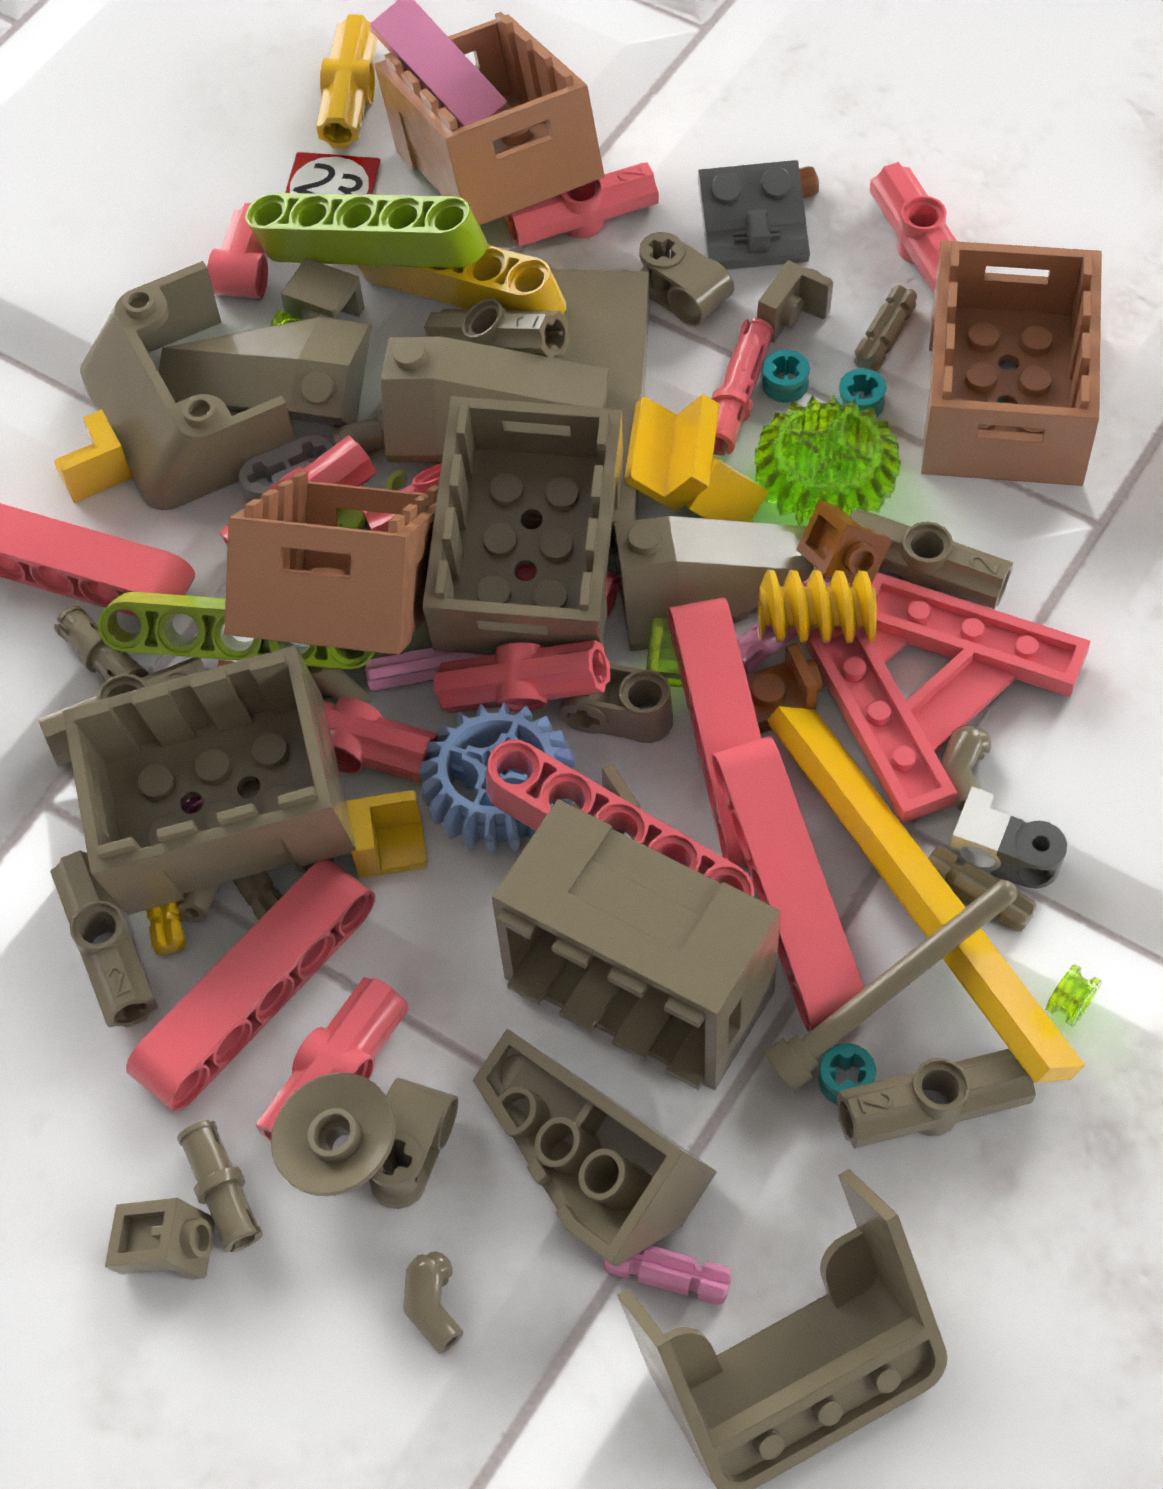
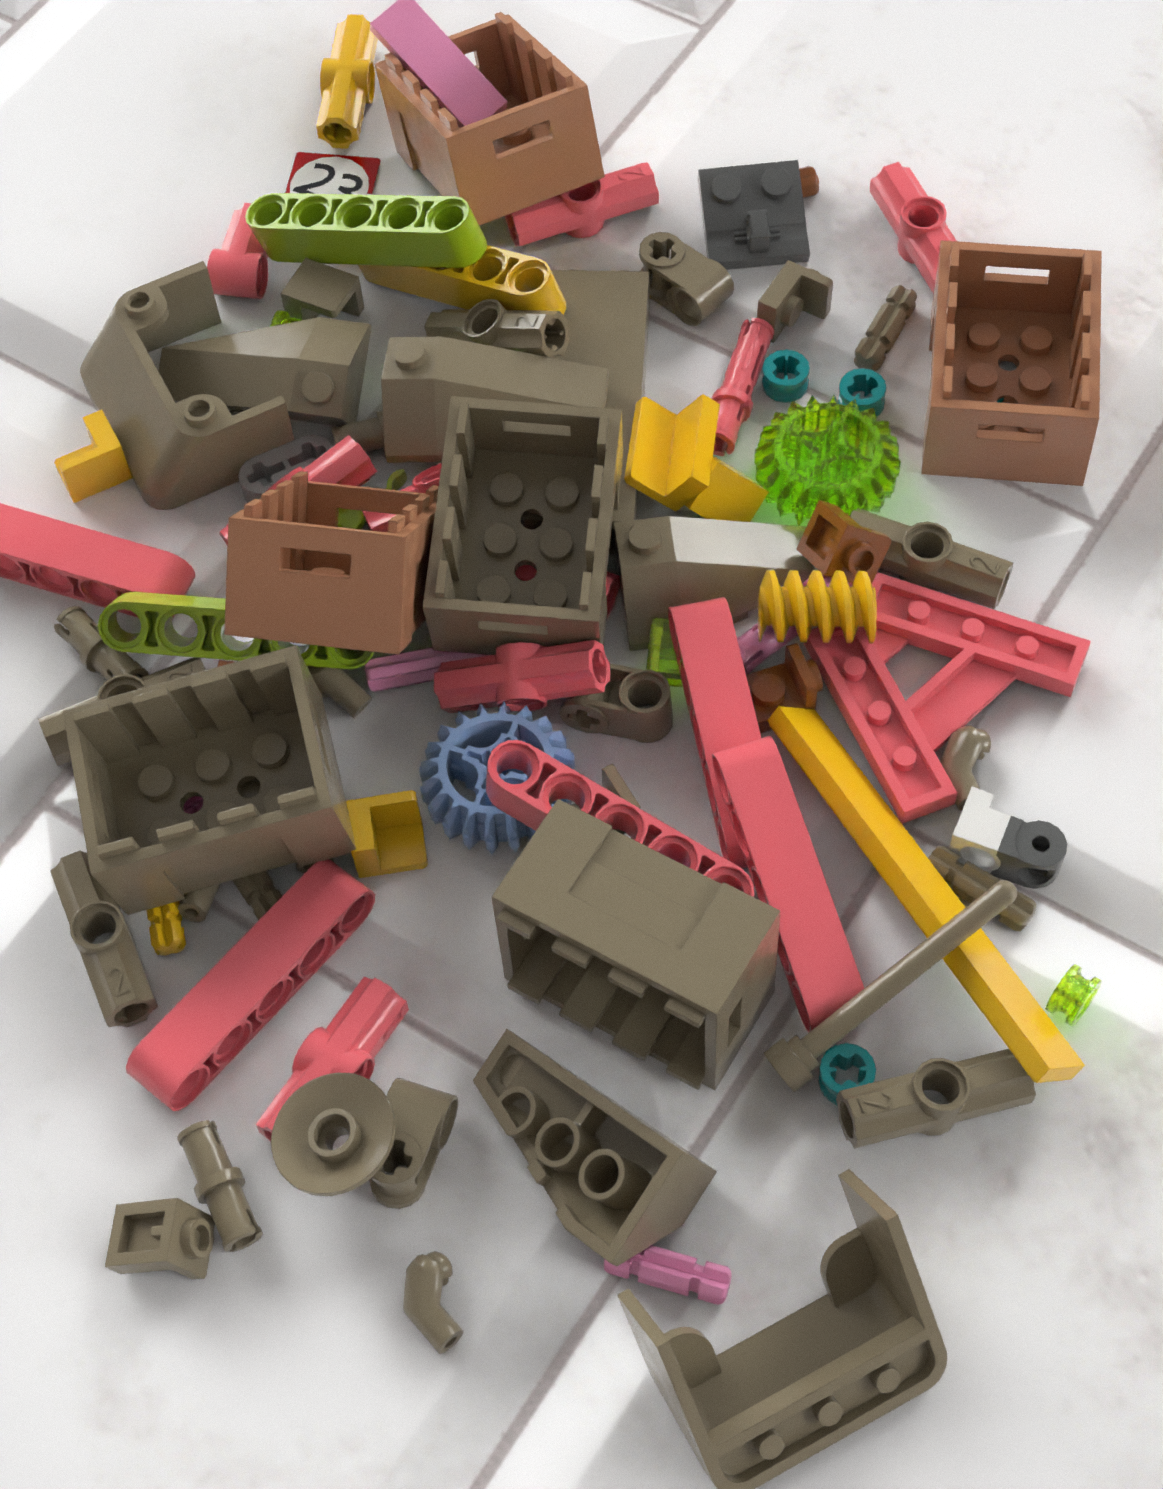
(370, 741): coral piece -> none

